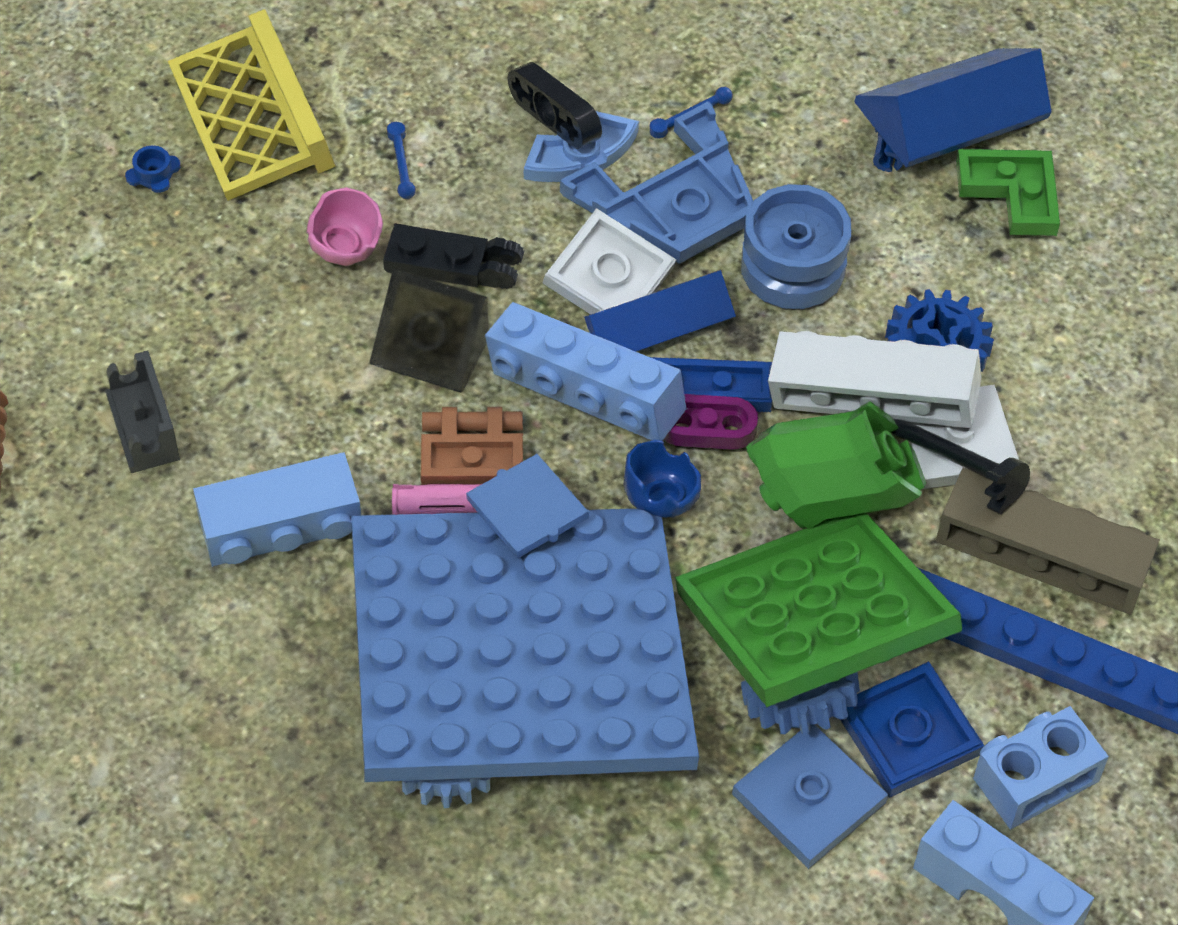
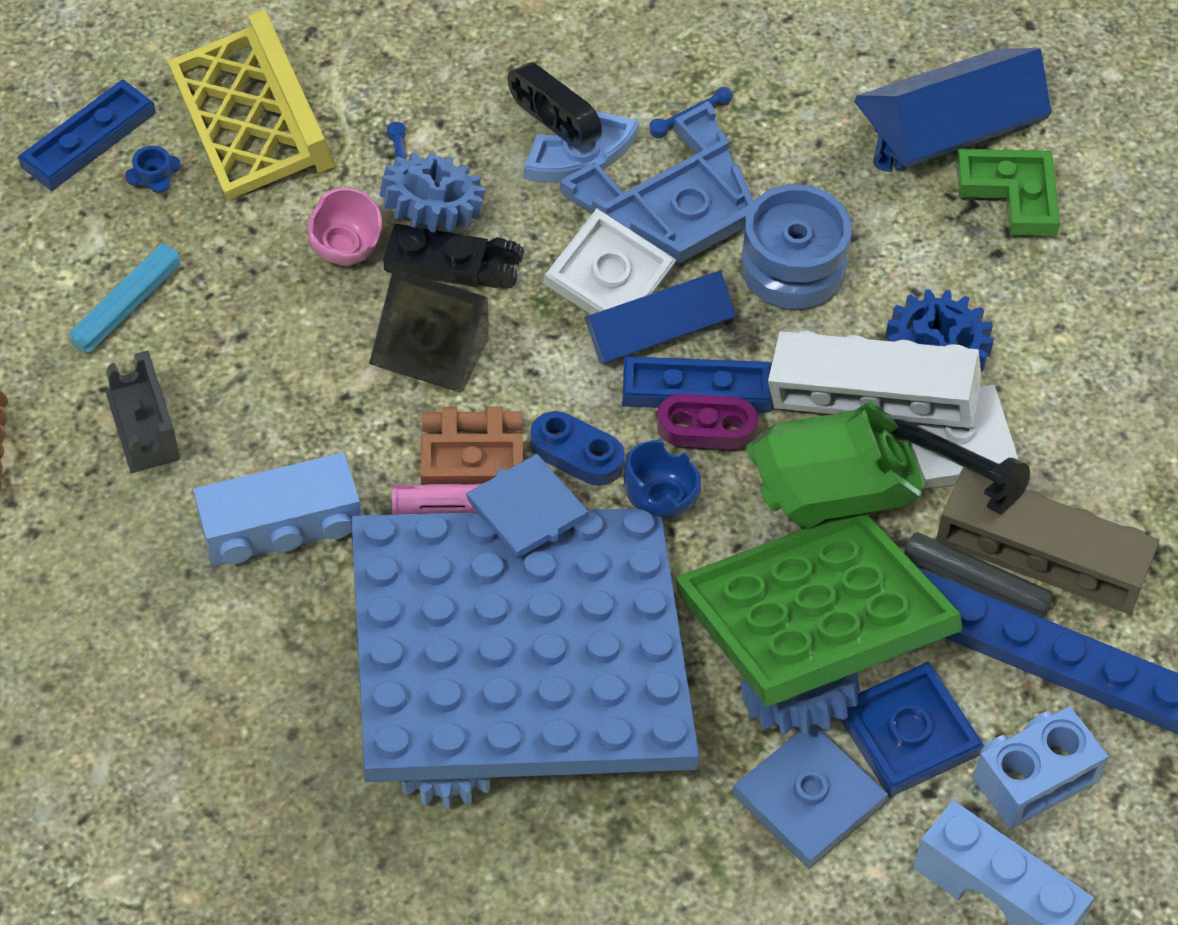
(86, 135): none -> blue tile
(124, 298): none -> medium azure axle
(432, 192): none -> medium blue gear
(573, 448): none -> blue plate
(586, 372): light blue brick -> none
(977, 574): none -> dark grey axle

